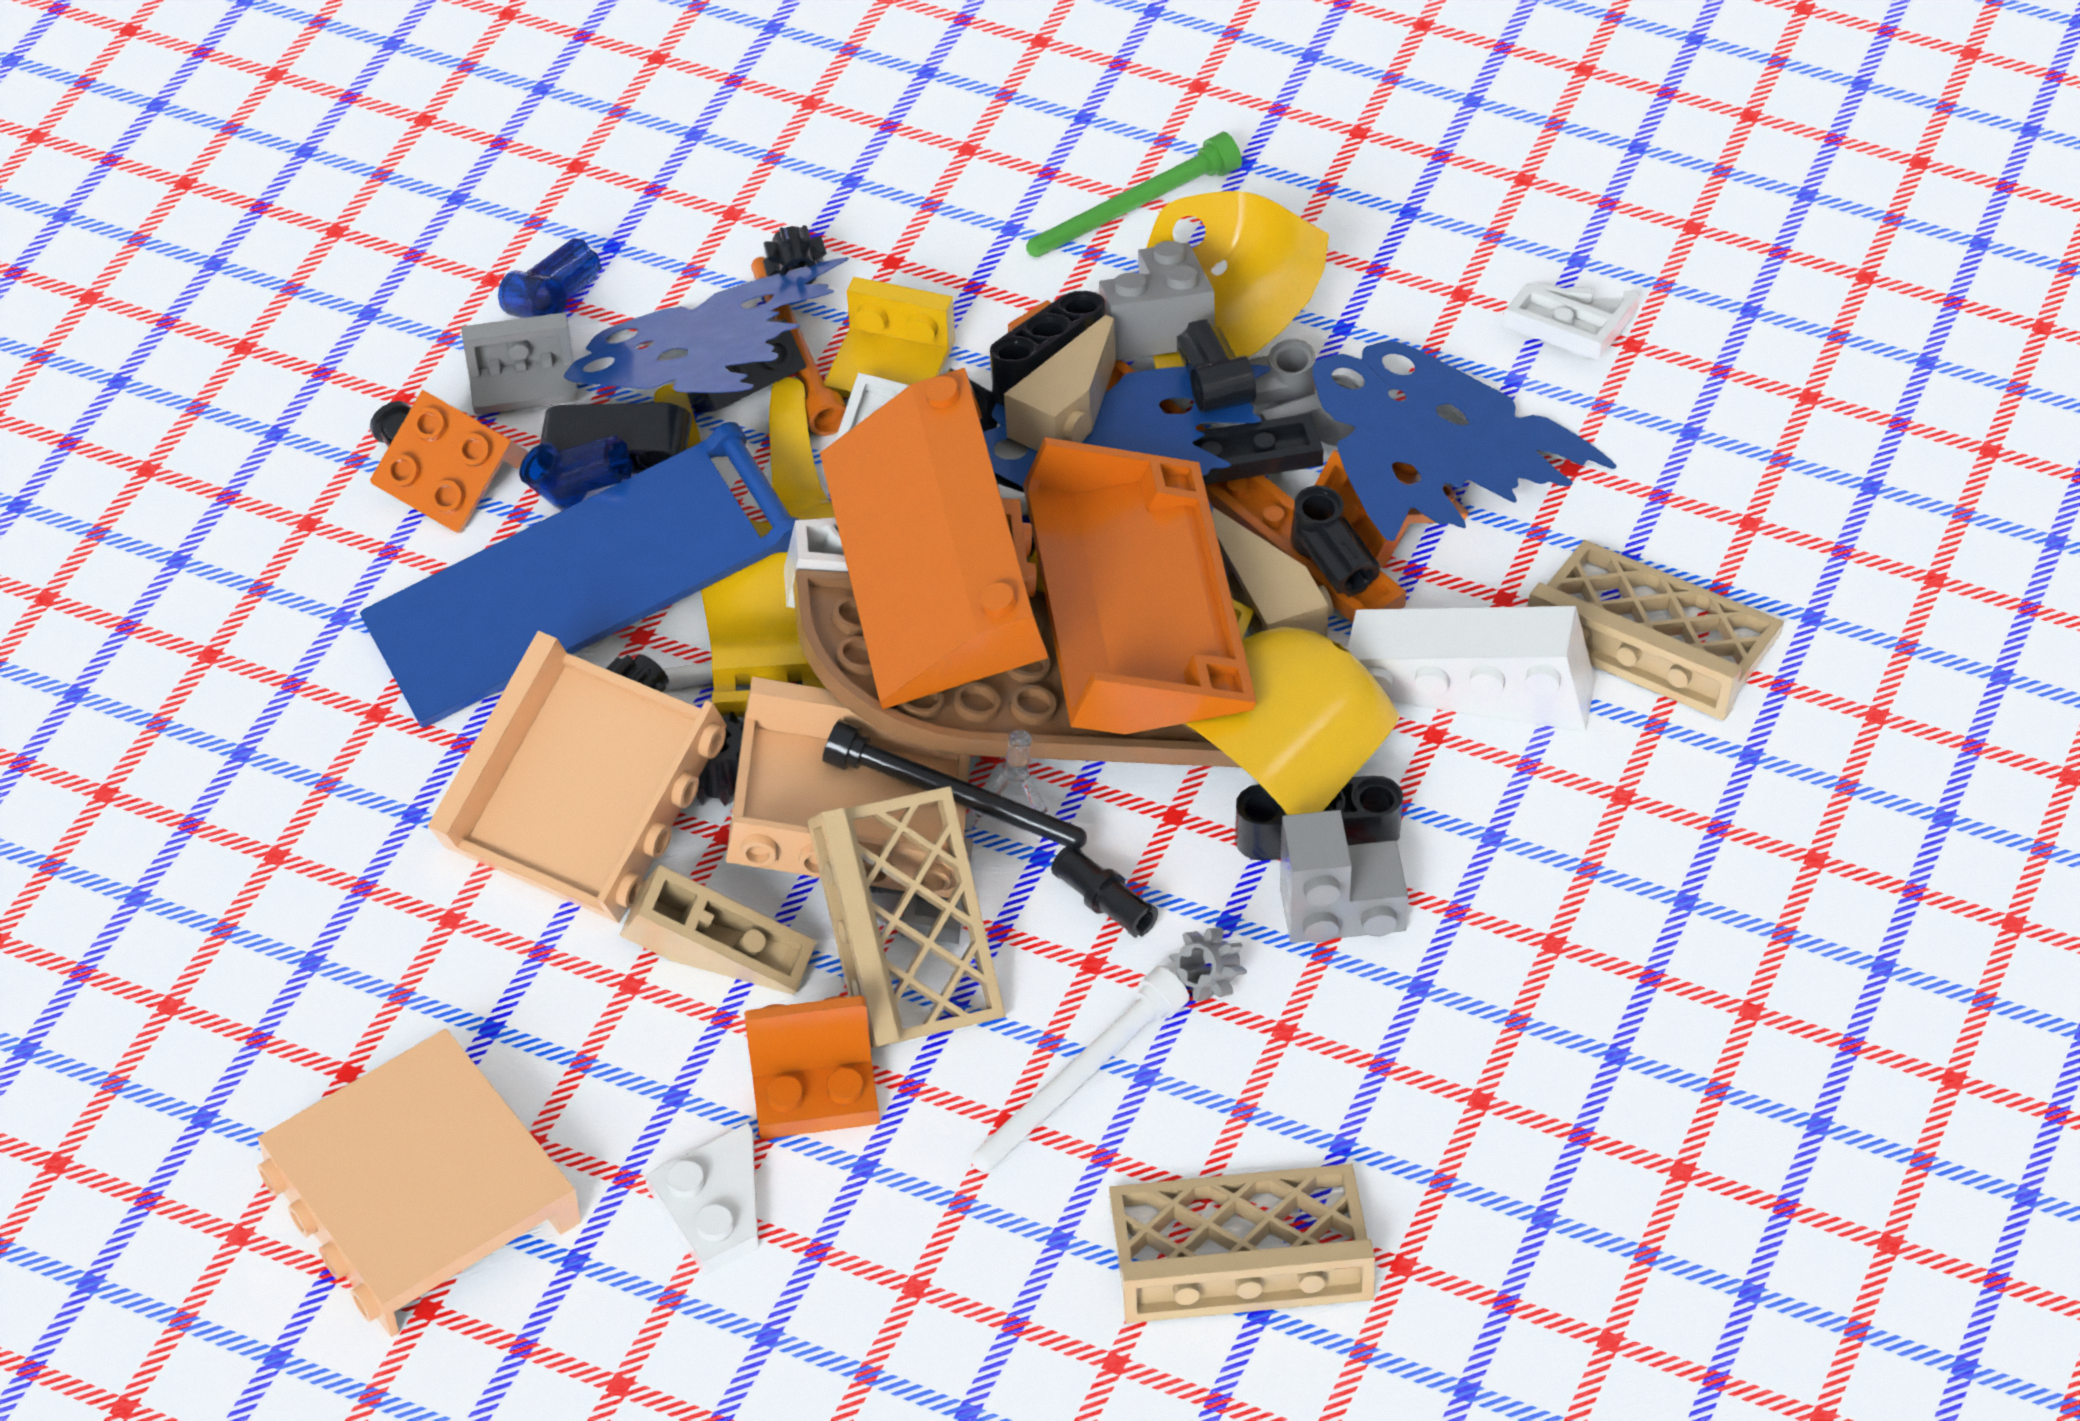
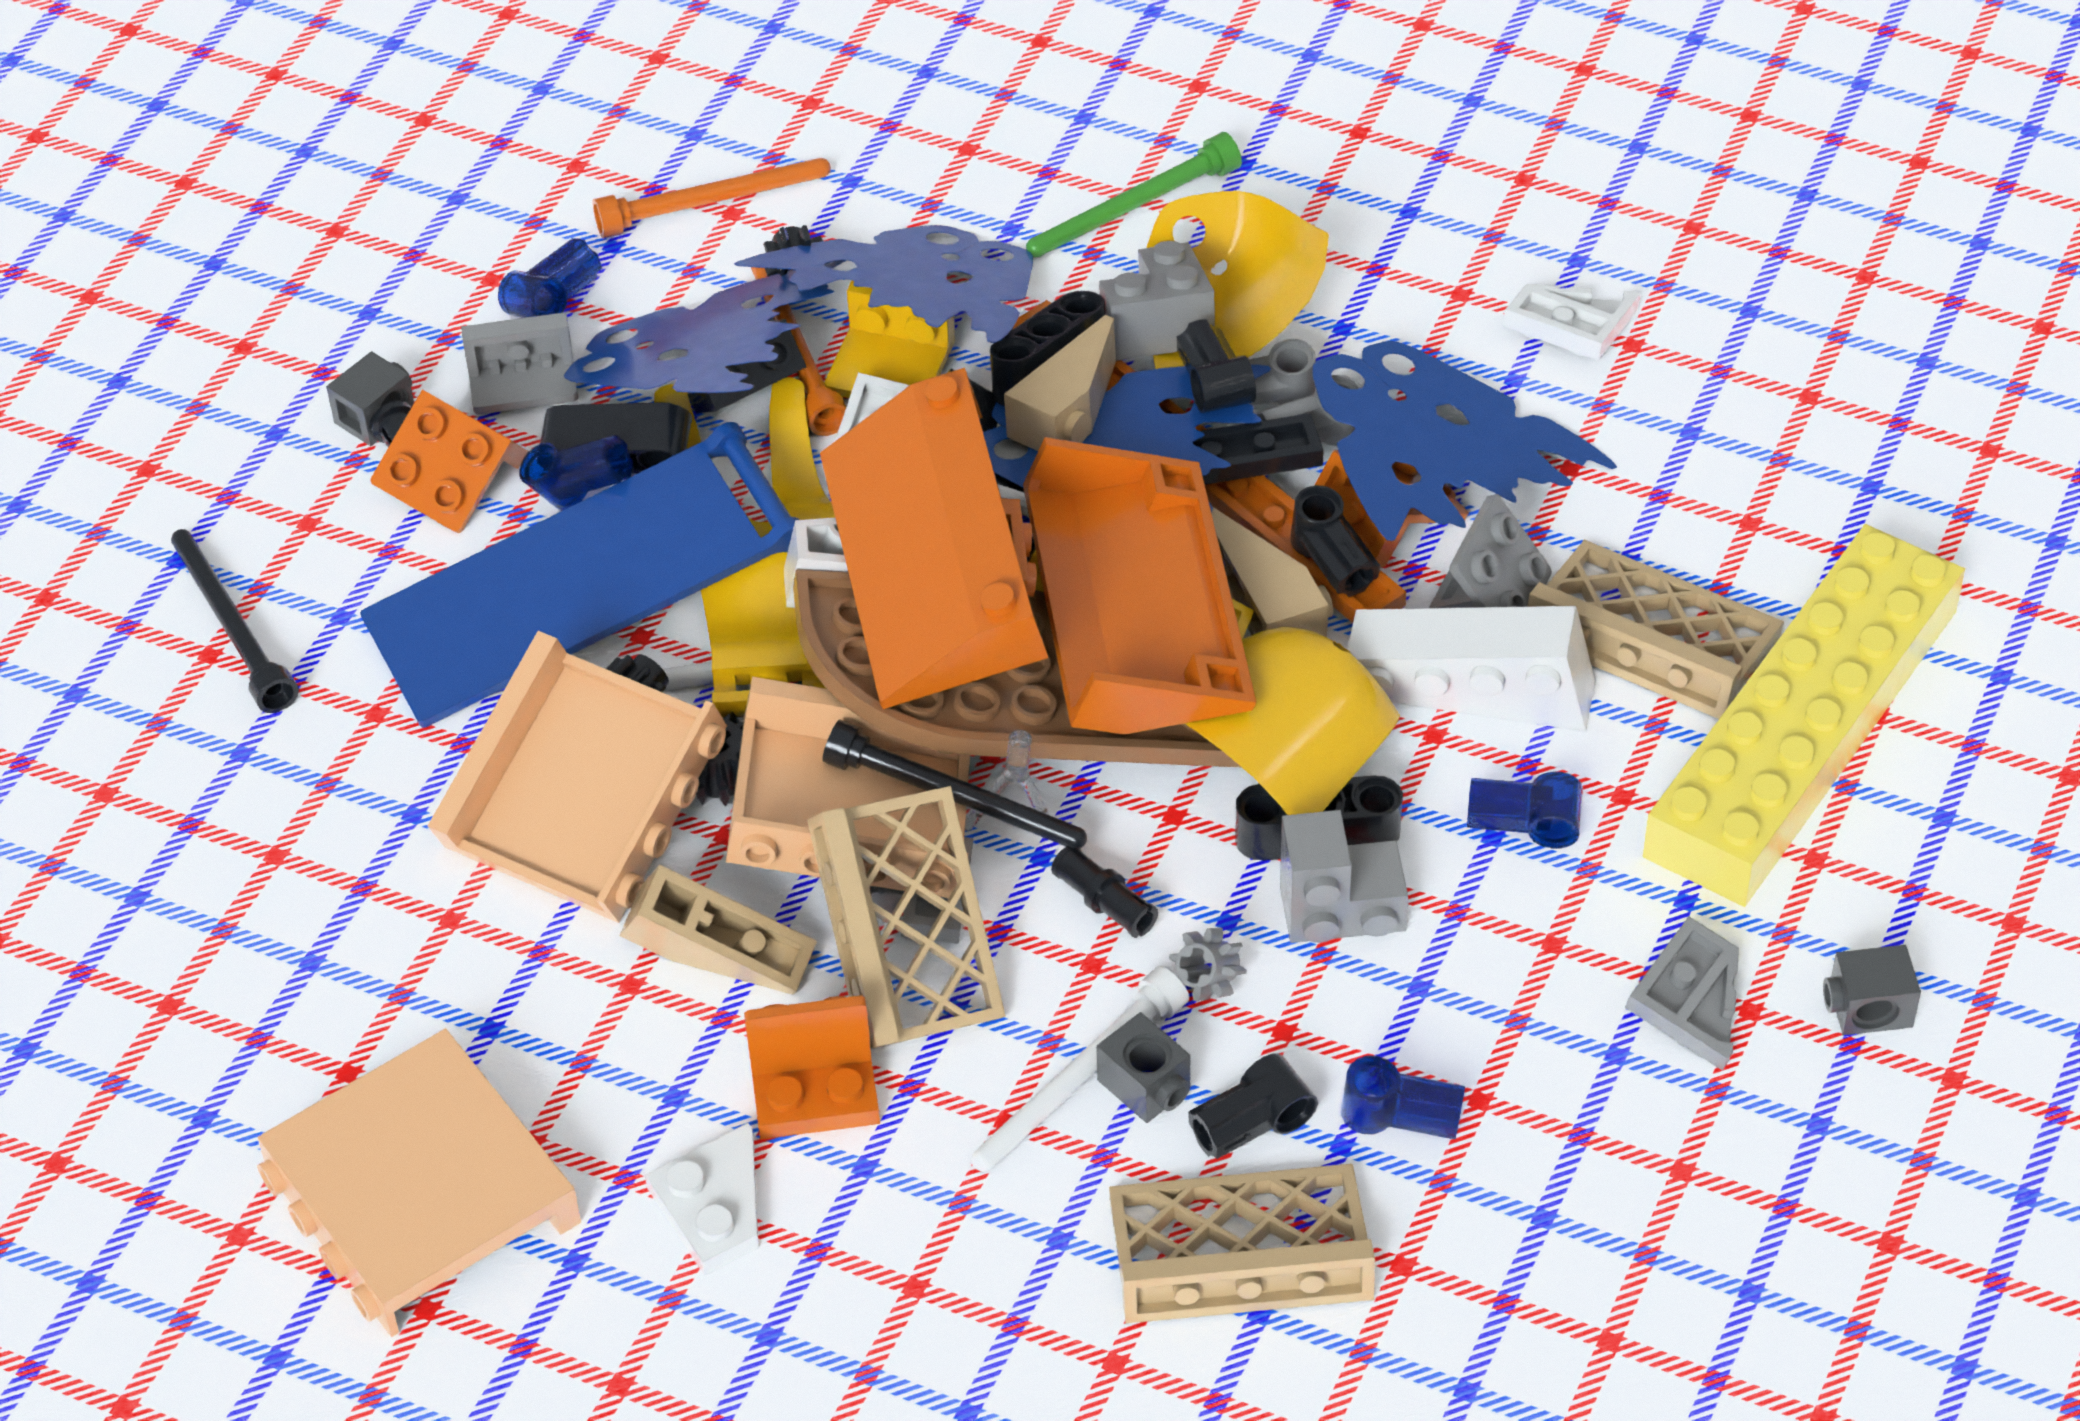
(269, 683): none -> black piece
(364, 390): none -> dark grey brick
(616, 214): none -> orange piece
(912, 273): none -> blue piece
(1142, 1047): none -> dark grey brick
(1265, 1100): none -> black piece
(1400, 1102): none -> clear blue piece
(1493, 564): none -> light grey bracket
(1543, 809): none -> clear blue piece
(1692, 992): none -> light grey wing
(1802, 715): none -> light yellow brick
(1872, 990): none -> dark grey brick

